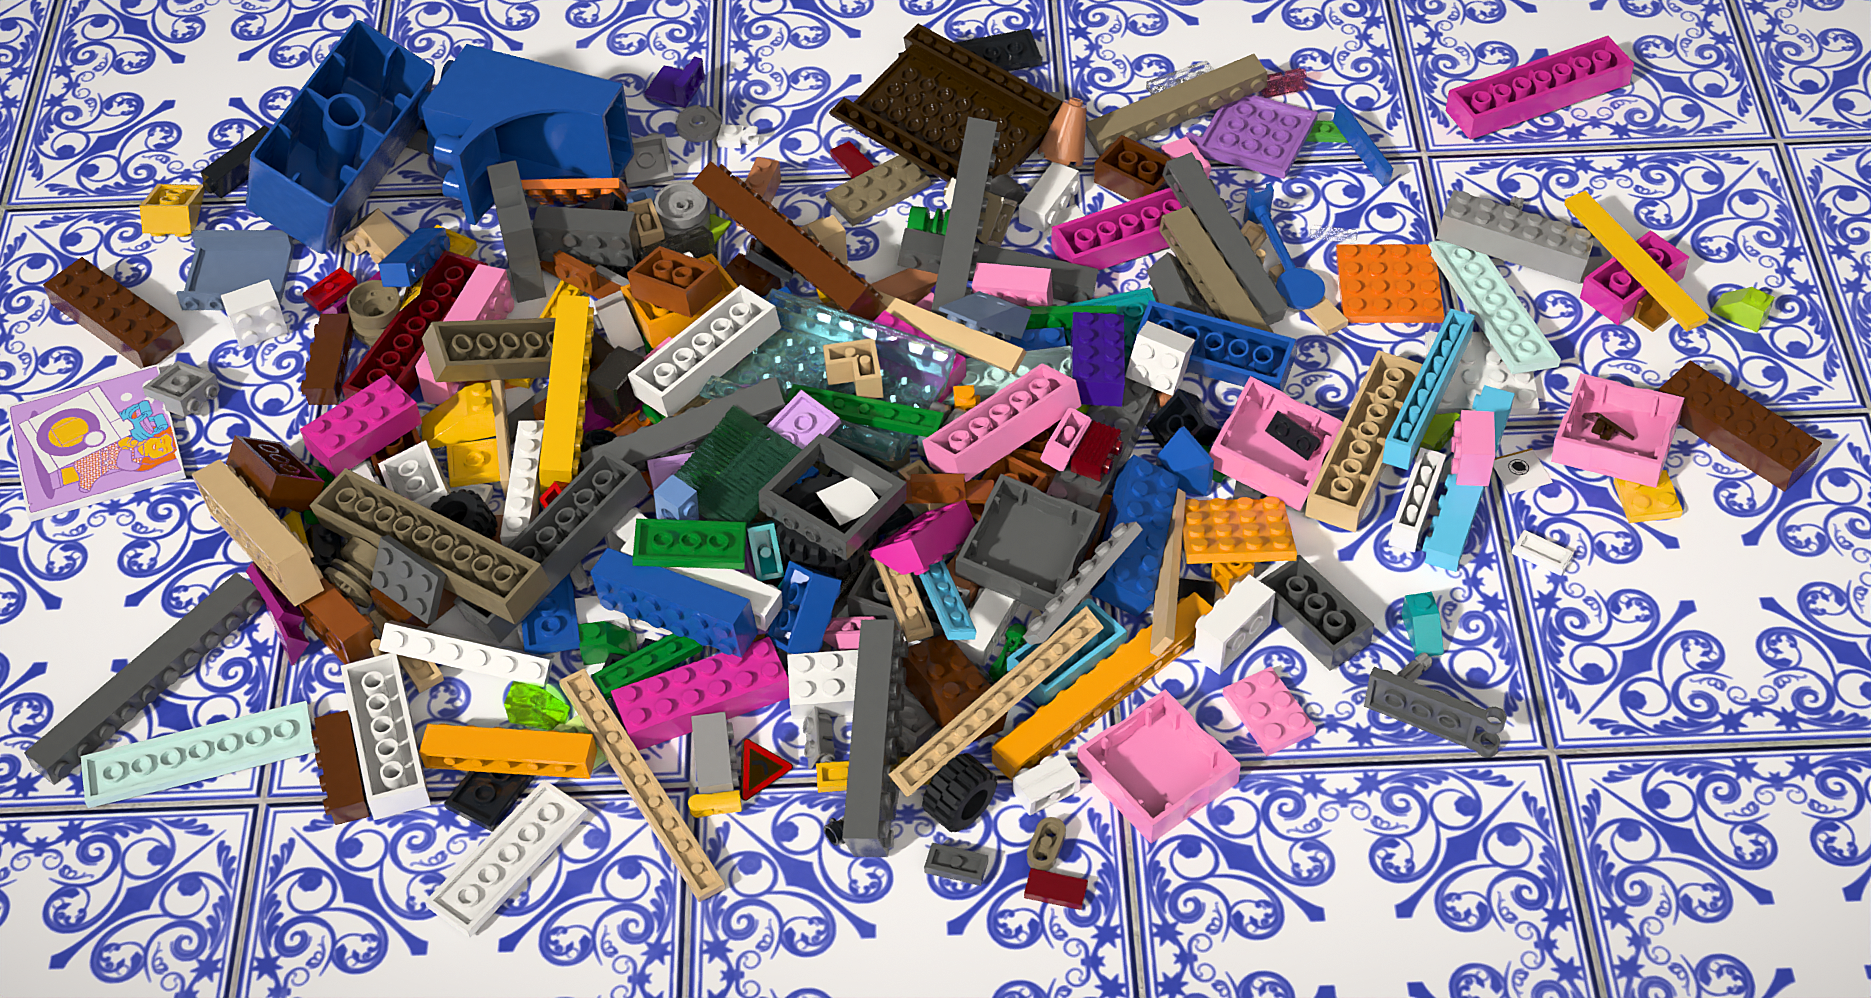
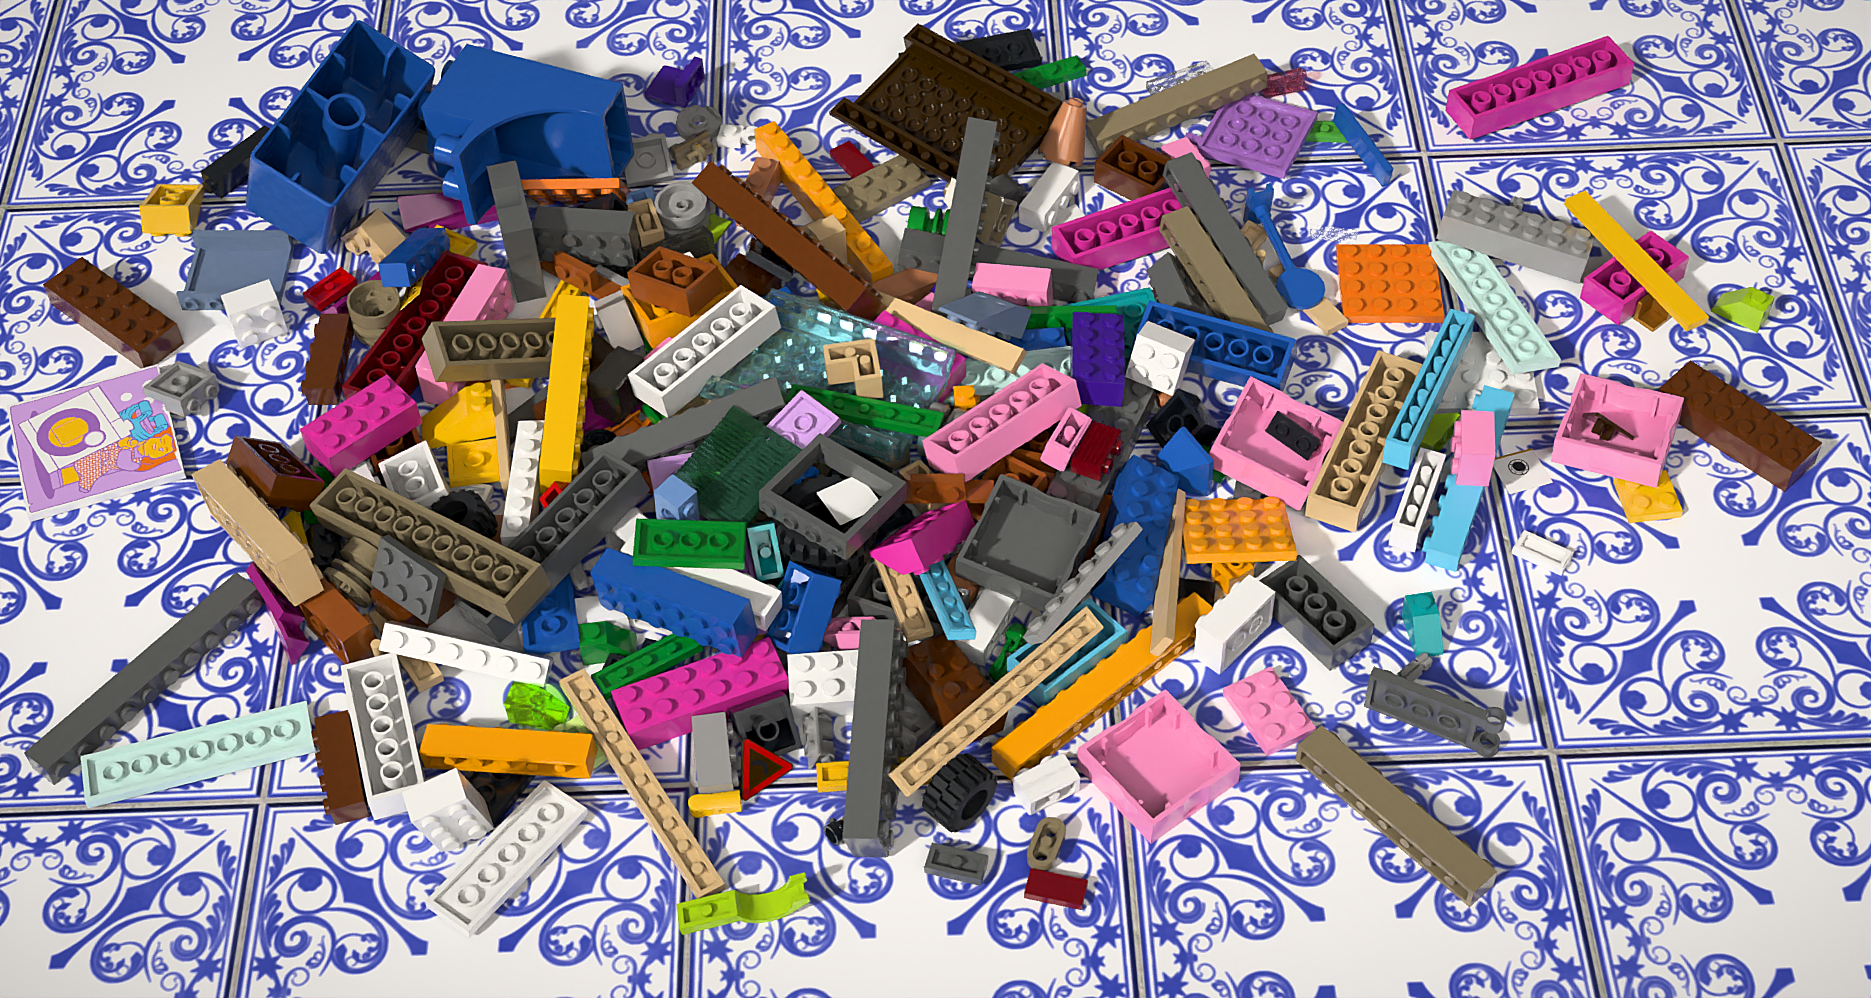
(434, 210): none -> magenta wedge
(448, 810): none -> white brick
(693, 149): none -> dark tan hips
(737, 906): none -> lime piece
(767, 723): none -> black slope
(820, 201): none -> light orange brick
(1053, 72): none -> green plate
(1396, 816): none -> dark tan brick

